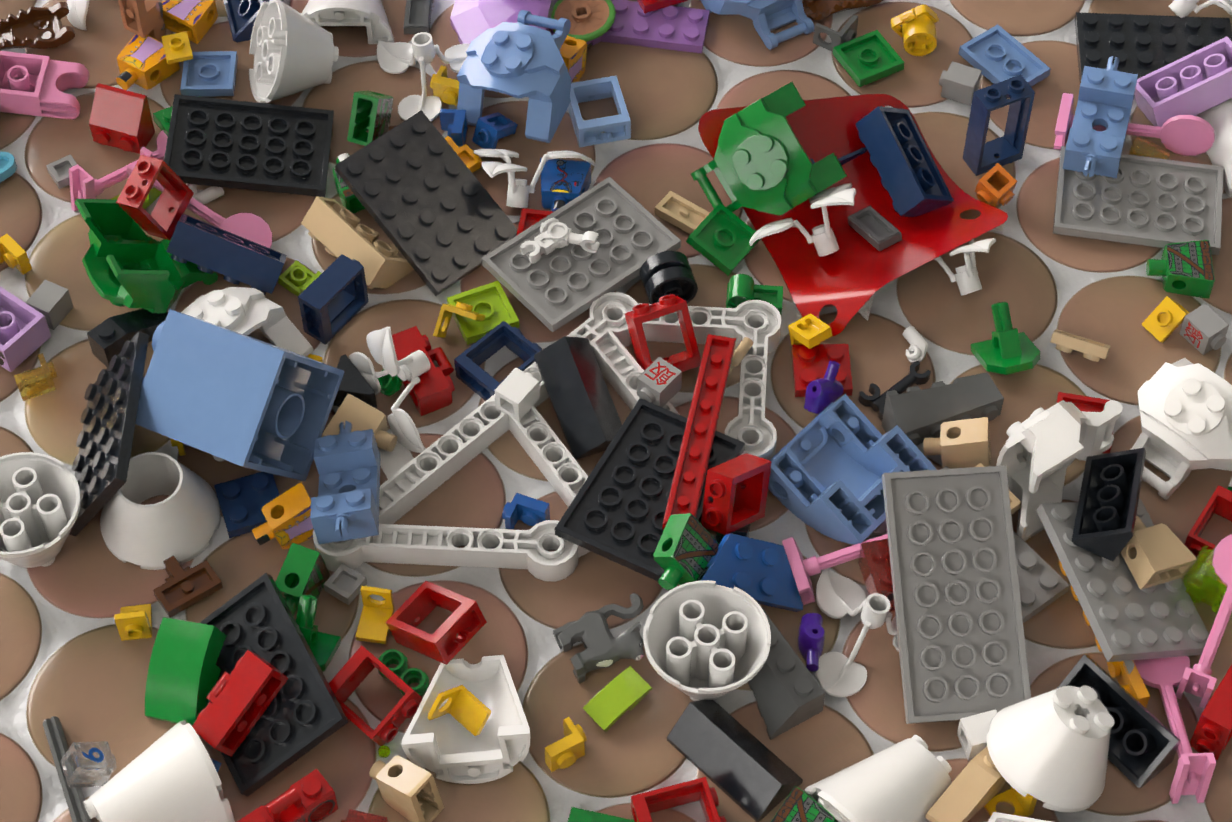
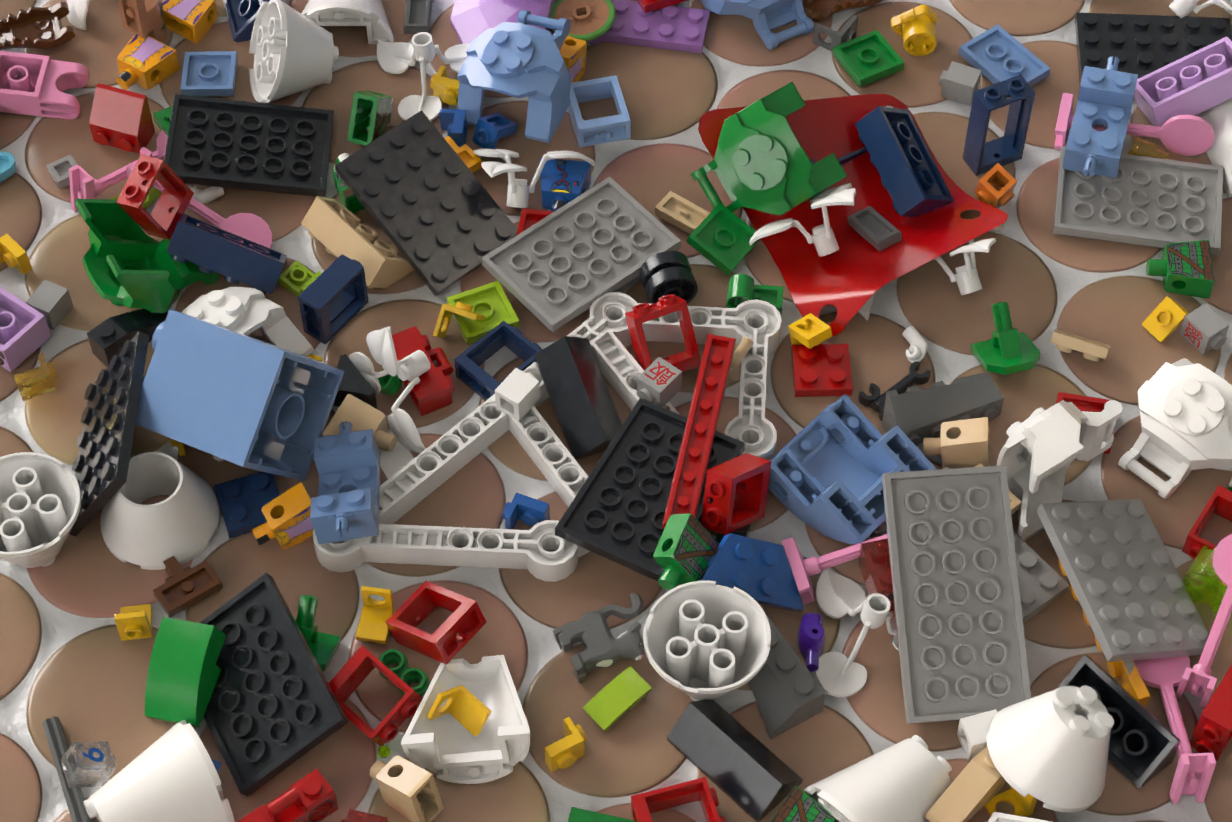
(177, 47): yellow bracket -> none
(238, 702): red piece -> none
(301, 574): green torso -> none
(345, 584): light grey plate -> none
(557, 235): white piece -> none
(823, 391): dark purple piece -> none
(1109, 502): black slope -> none
(1156, 555): tan torso -> none

